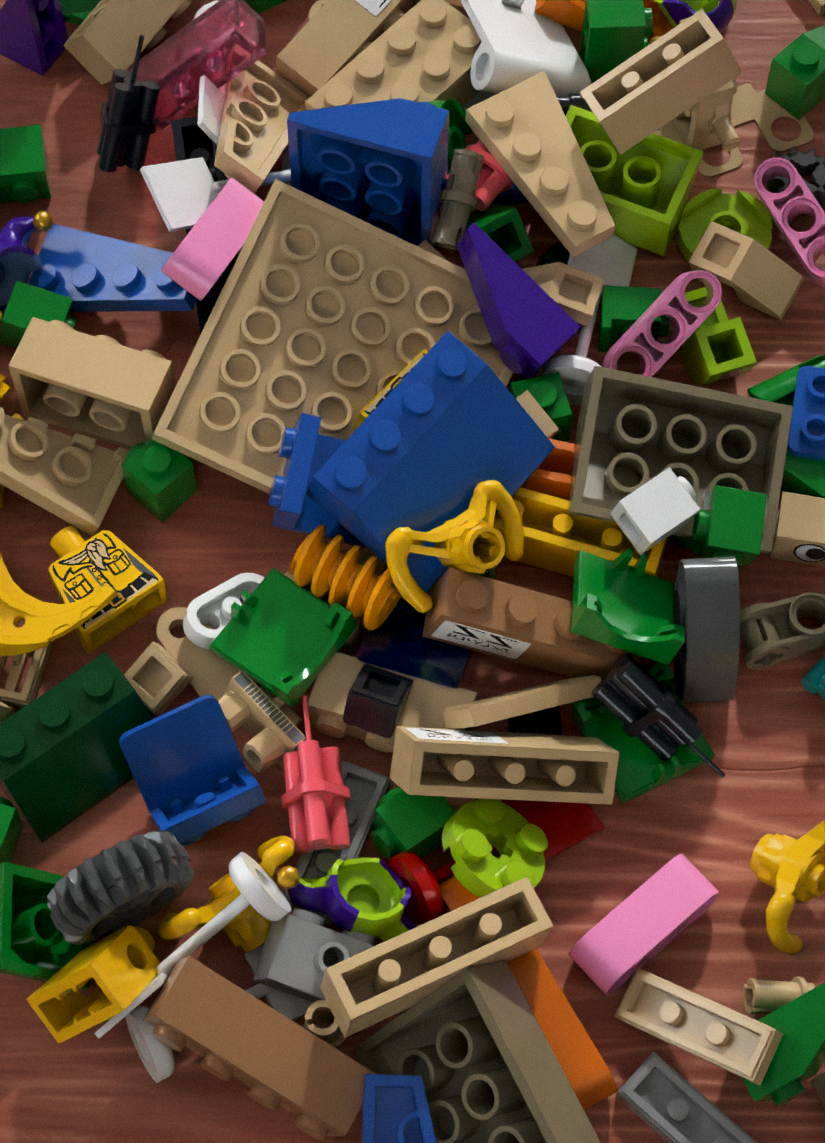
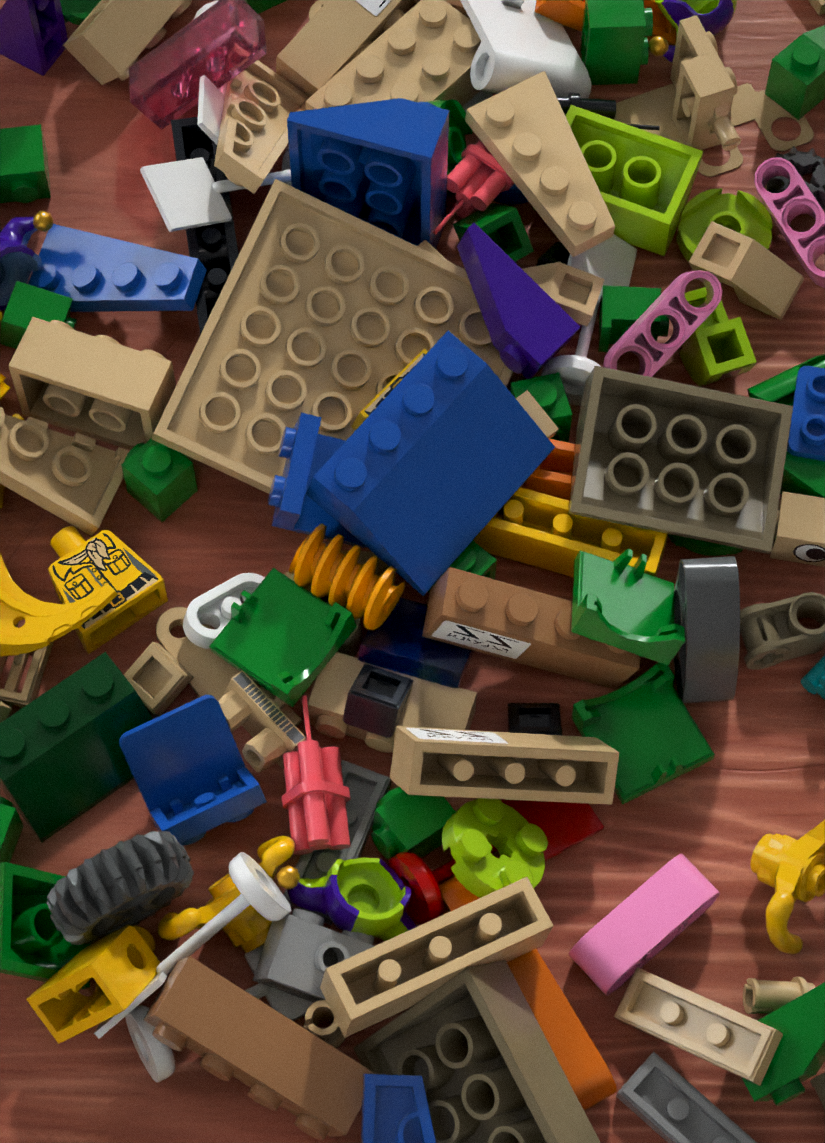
(127, 119): black piece -> none
(214, 239): bright pink beam -> none
(457, 199): dark tan pin -> none
(459, 543): yellow piece -> none
(520, 702): tan tile -> none
(649, 710): black piece -> none
(656, 510): white brick -> none
(661, 81): tan brick -> none
(730, 524): green brick -> none

